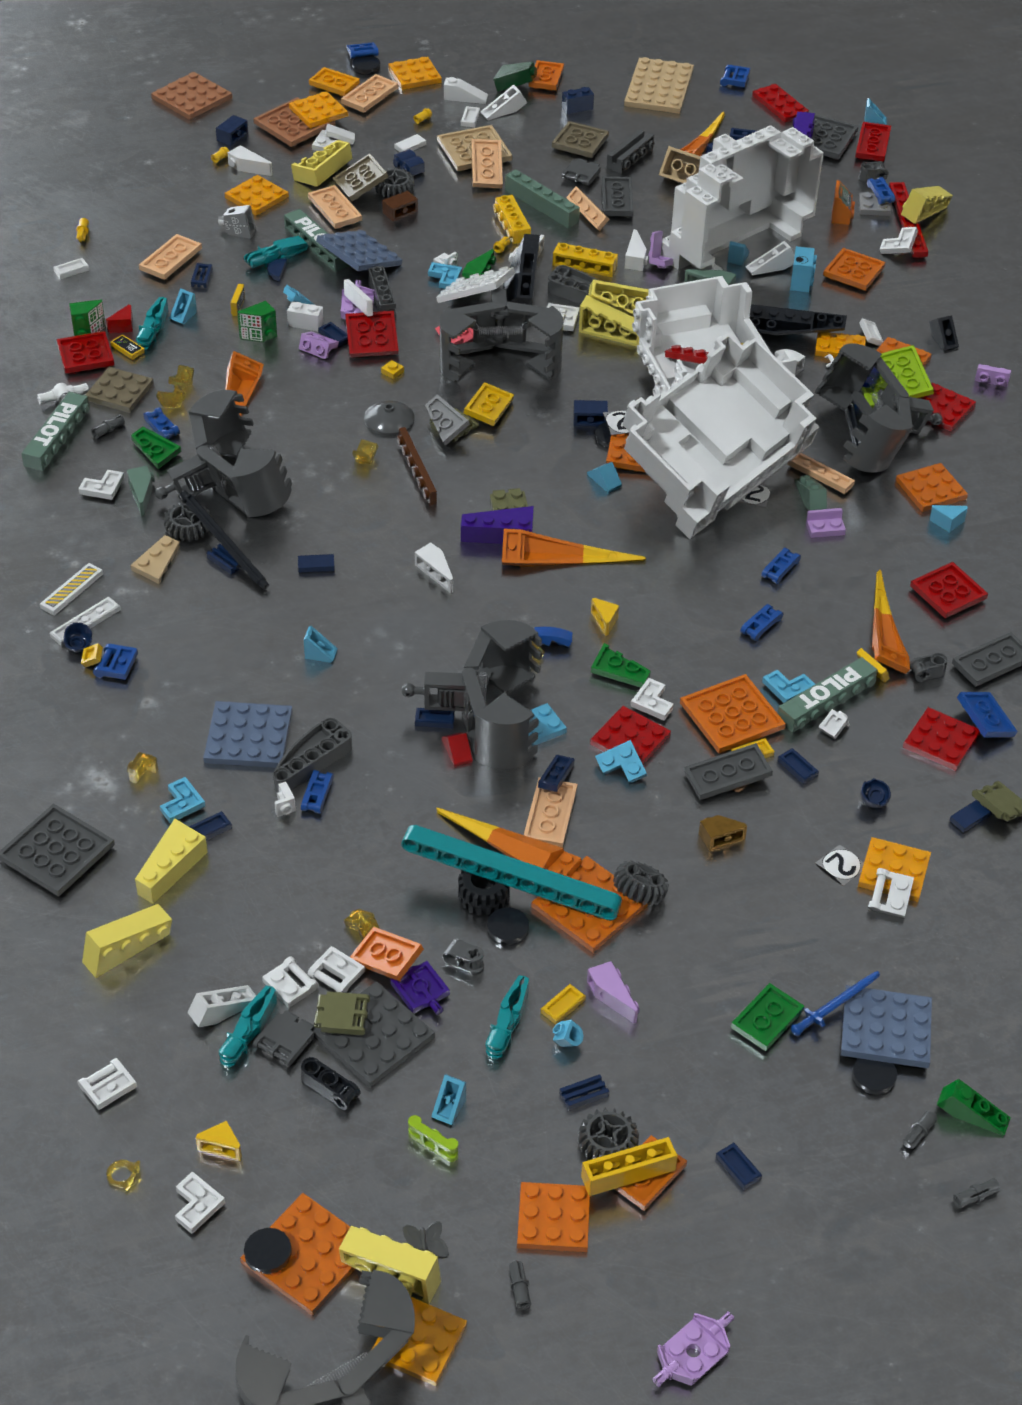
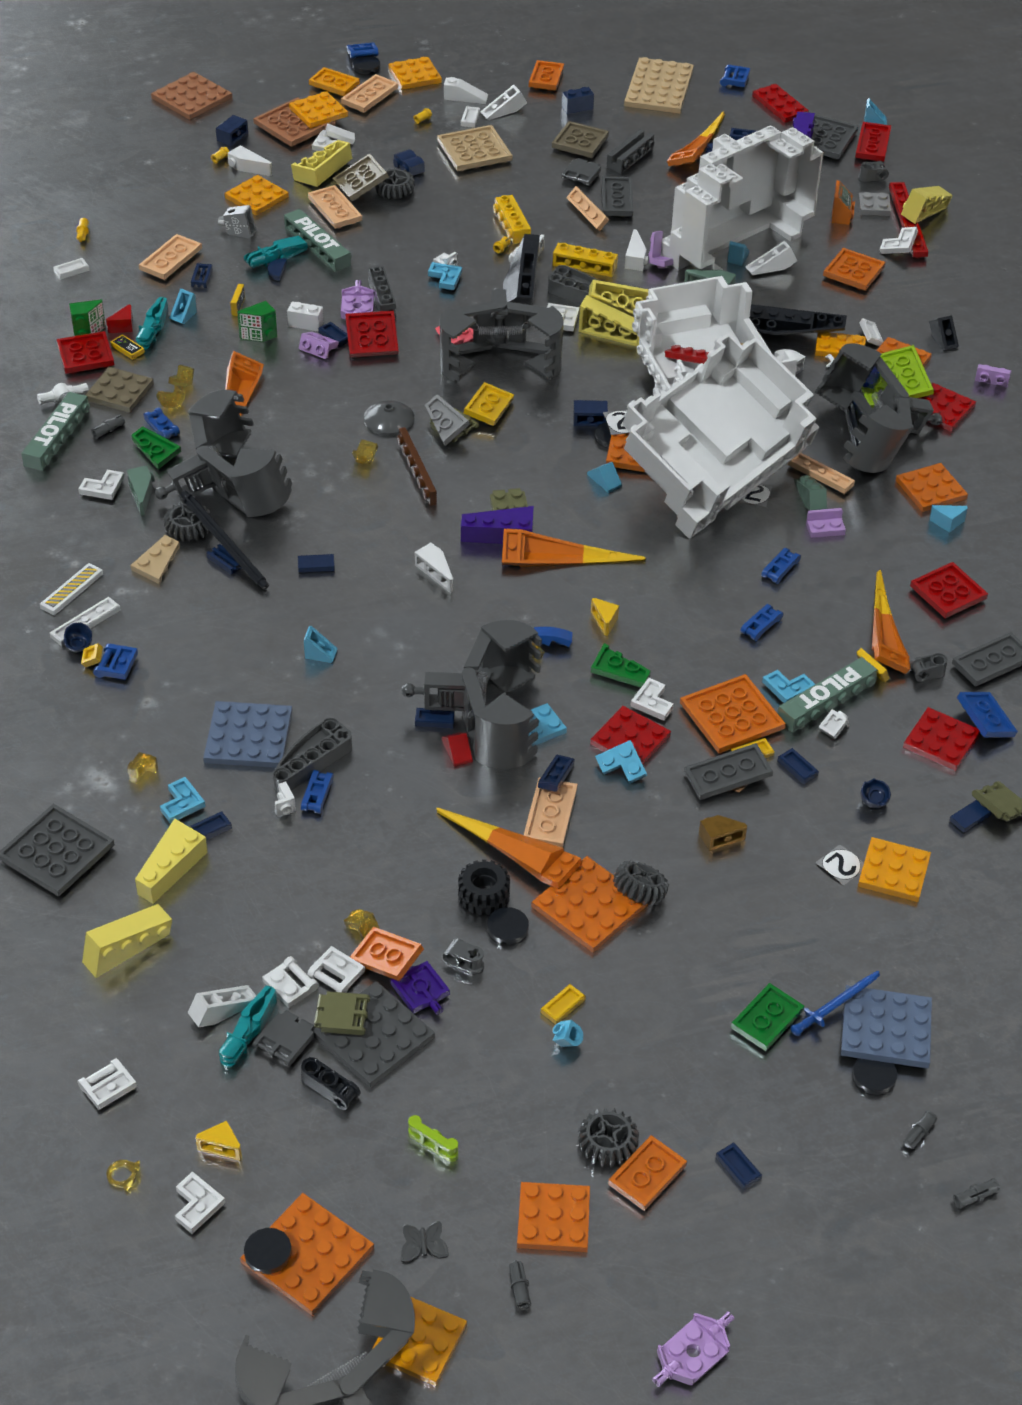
(295, 296): medium azure plate -> none
(358, 297): white tile -> none
(359, 250): sand blue plate -> none
(392, 369): yellow plate -> none
(400, 206): reddish brown brick -> none
(413, 143): white tile -> none
(413, 1267): light yellow wedge -> none
(450, 1099): medium azure slope -> none
(475, 284): white plate -> none
(480, 264): green slope -> none
(486, 163): light nougat plate -> none
(507, 1020): teal arm -> none
(511, 872): teal beam -> none
(514, 74): dark green slope -> none
(542, 198): sand green brick -> none
(583, 1088): dark blue tile -> none
(608, 988): lavender slope -> none
(629, 1166): yellow brick -> none
(679, 165): tan brick -> none
(803, 269): medium azure brick -> none
(881, 190): blue plate -> none
(898, 893): white plate -> none
(969, 1106): green slope -> none

